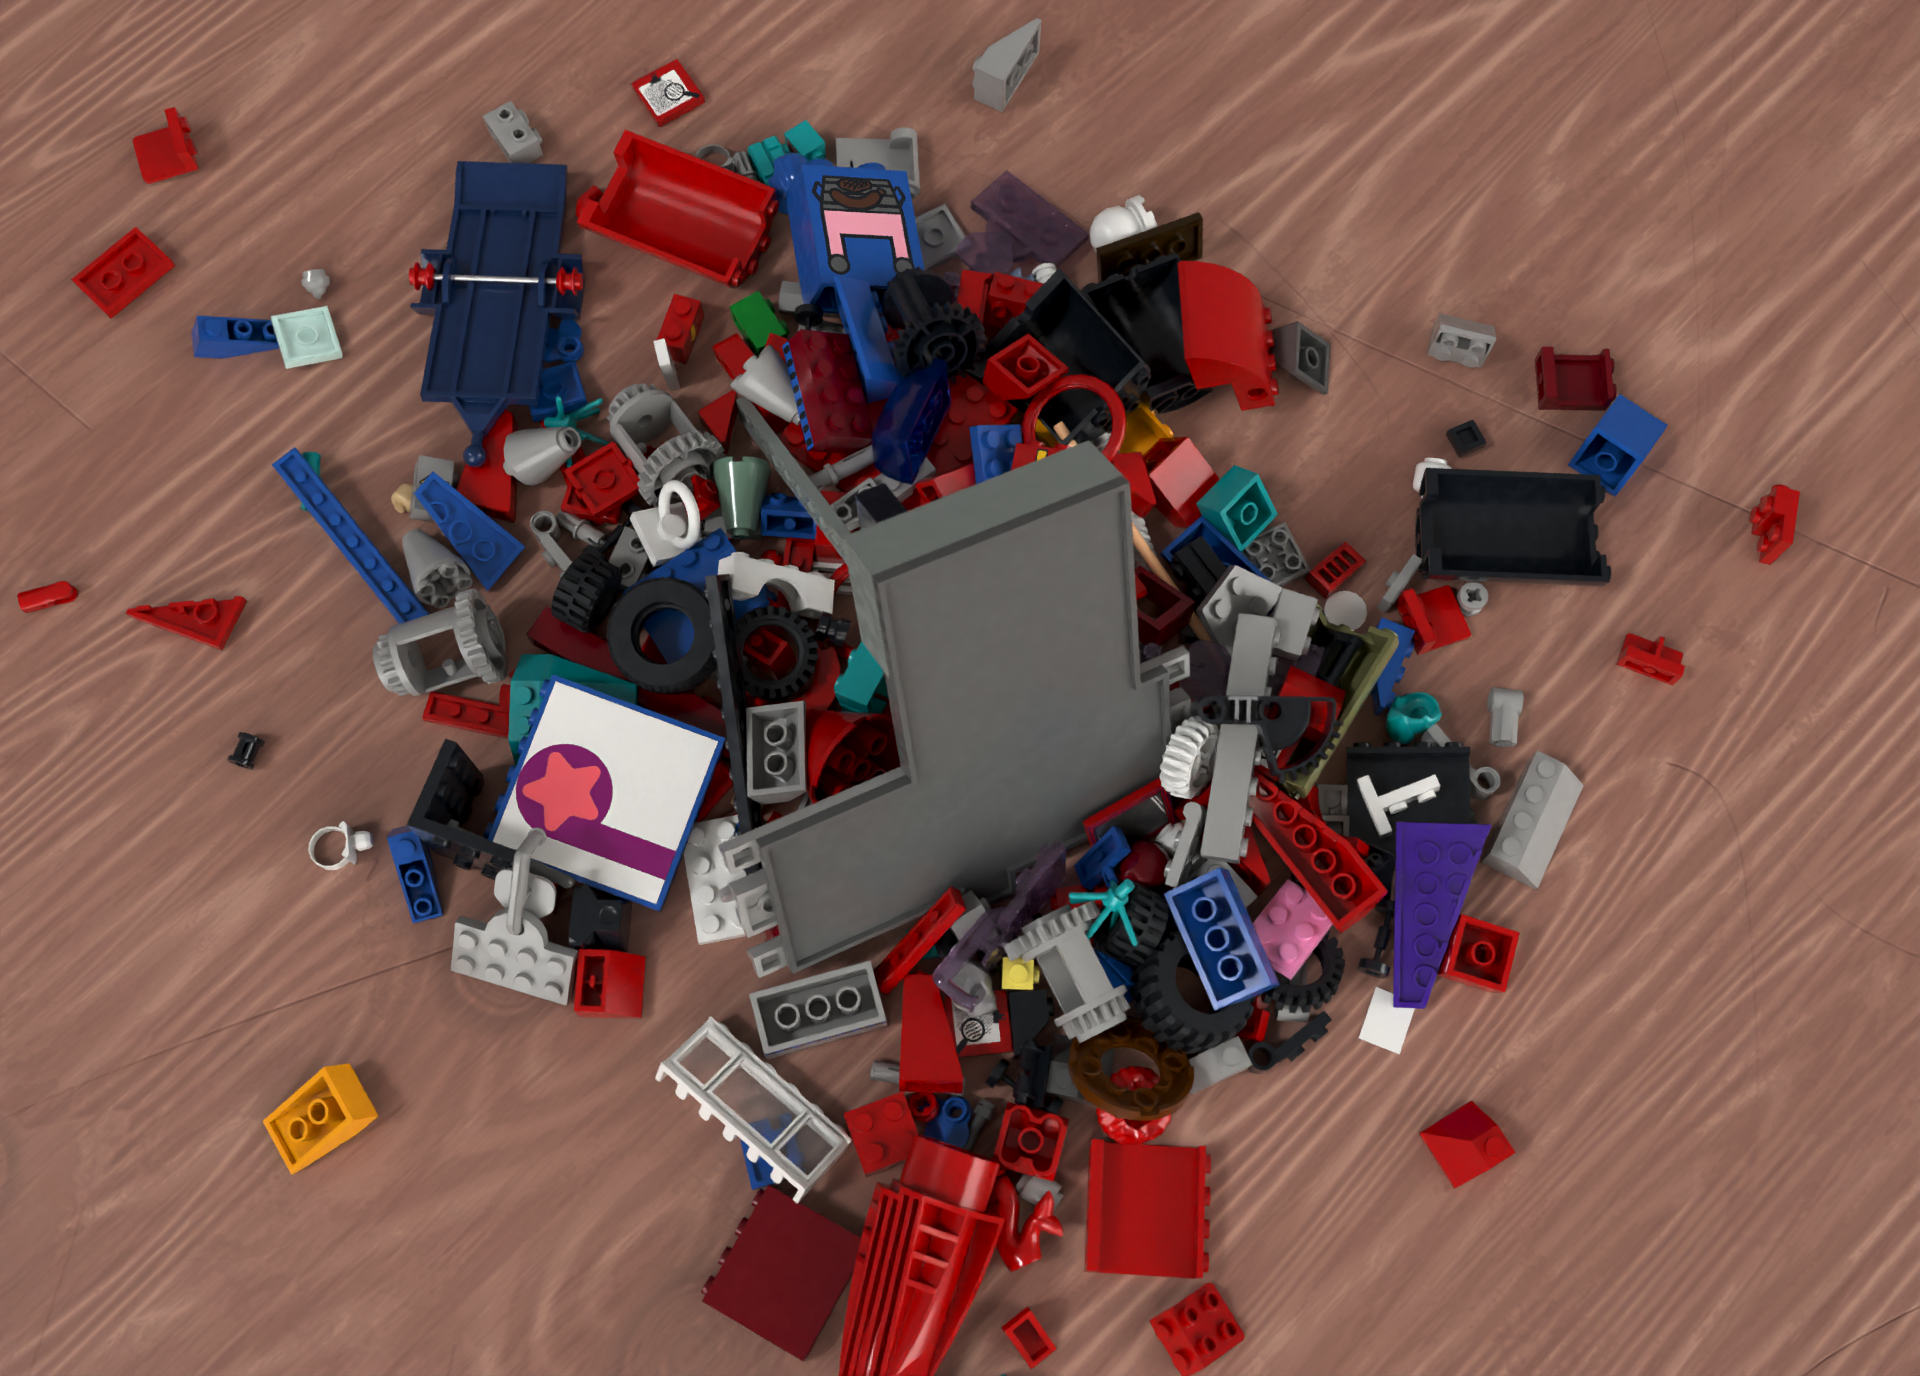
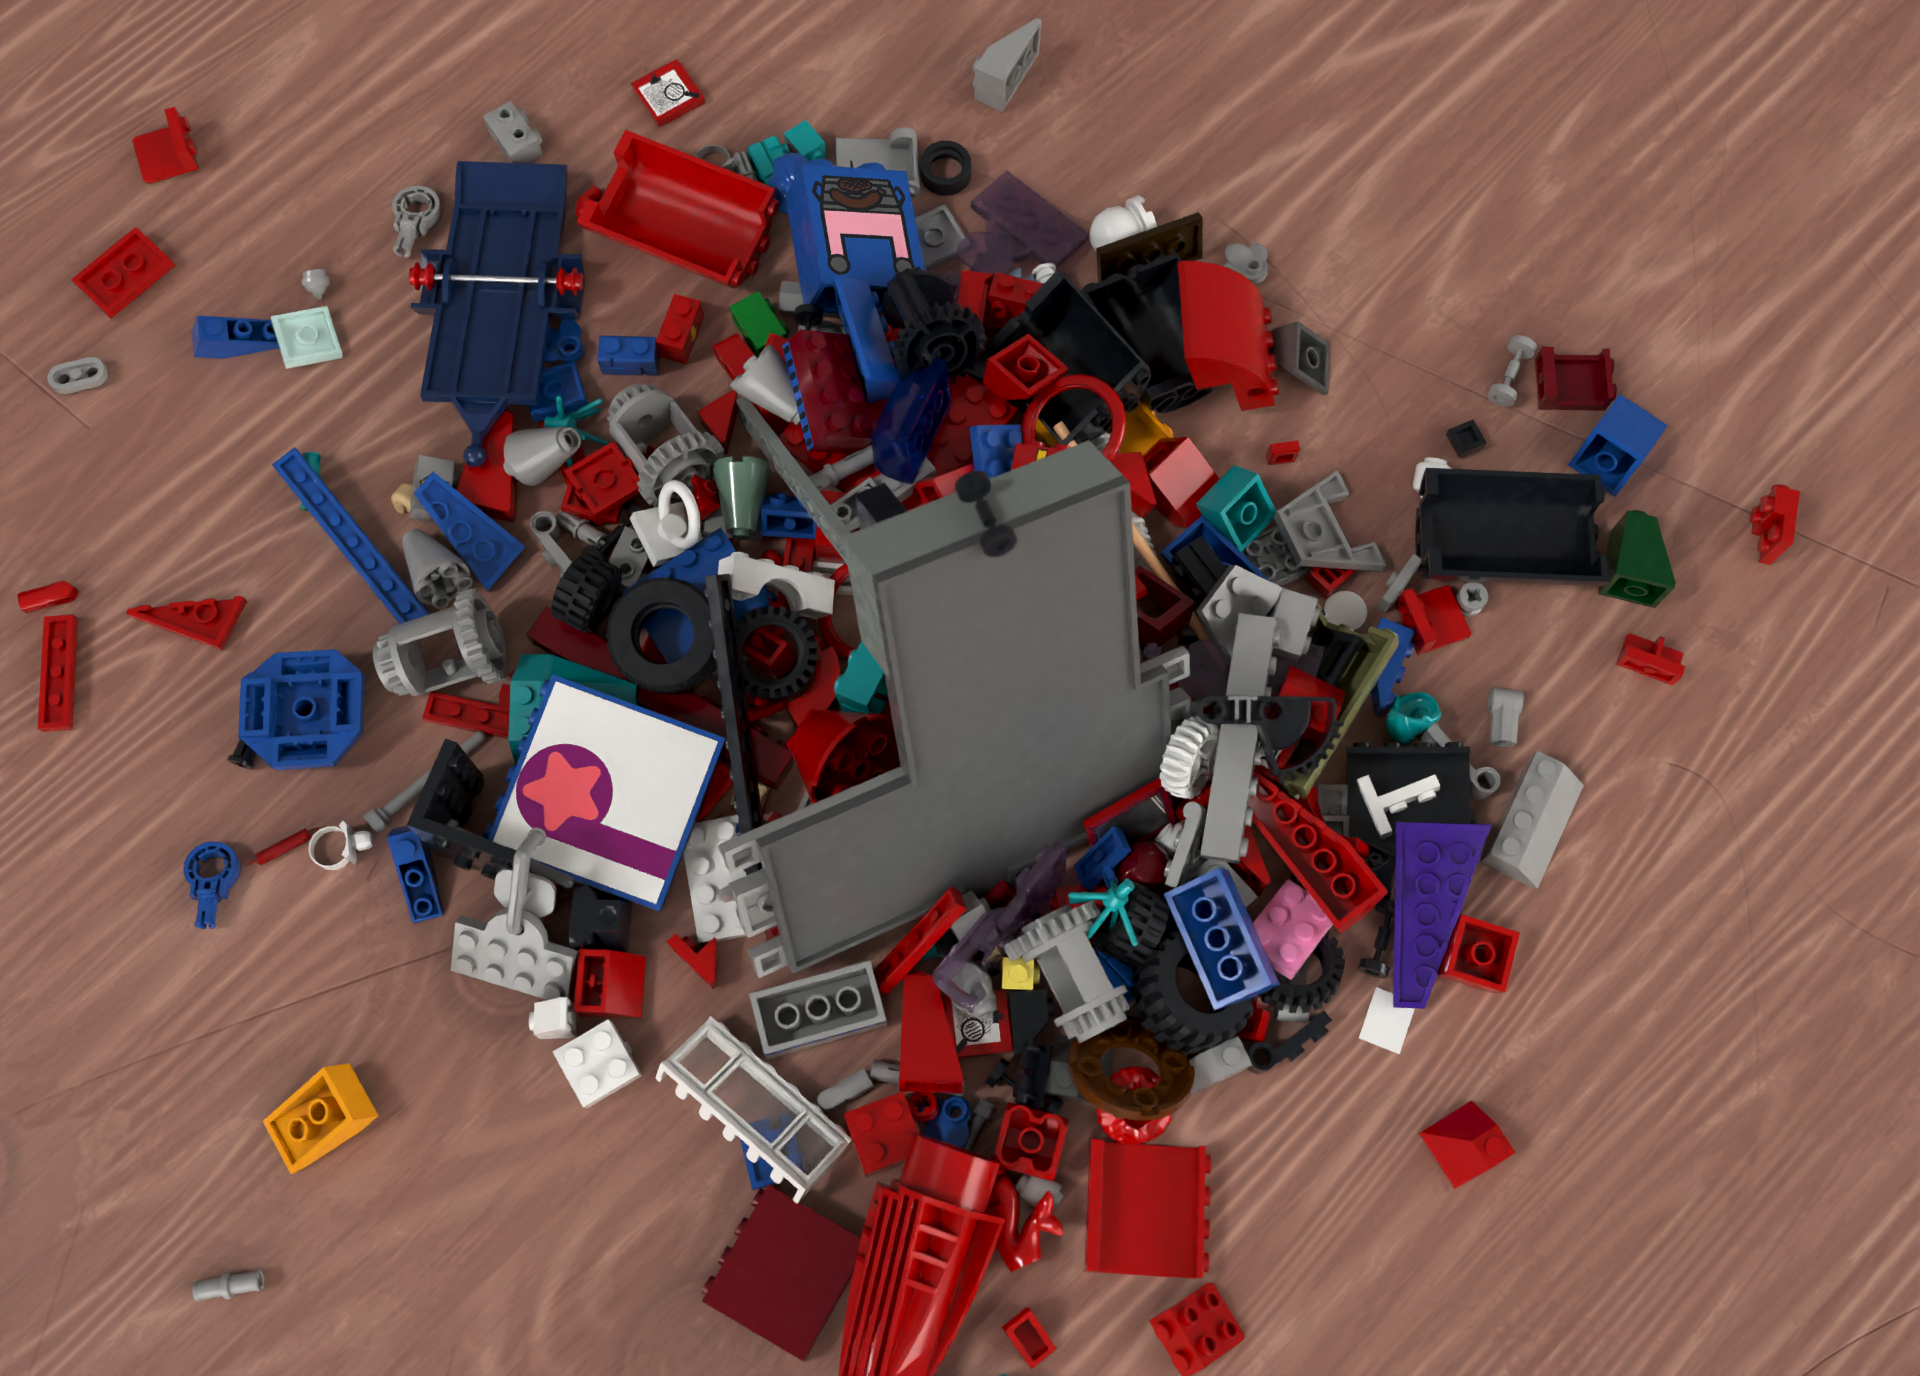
(57, 673): none -> red plate
(79, 374): none -> light grey plate
(219, 884): none -> blue pin
(228, 1285): none -> light grey pin
(280, 692): none -> blue piece
(283, 846): none -> red piece
(380, 817): none -> light grey piece
(411, 224): none -> light grey pin
(554, 1019): none -> white slope
(597, 1063): none -> white brick
(628, 355): none -> blue brick
(666, 364): white tile -> none
(703, 963): none -> red slope
(776, 752): light grey slope -> none
(832, 629): black wheel -> none
(844, 1091): none -> light grey bar
(945, 186): none -> black tyre
(998, 539): none -> black wheel
(1000, 895): none -> dark red tile
(1248, 261): none -> light grey plate
(1282, 452): none -> red tile
(1316, 535): none -> light grey wing
(1461, 341): light grey slope -> none
(1521, 348): none -> light grey wheel
(1638, 561): none -> dark green slope

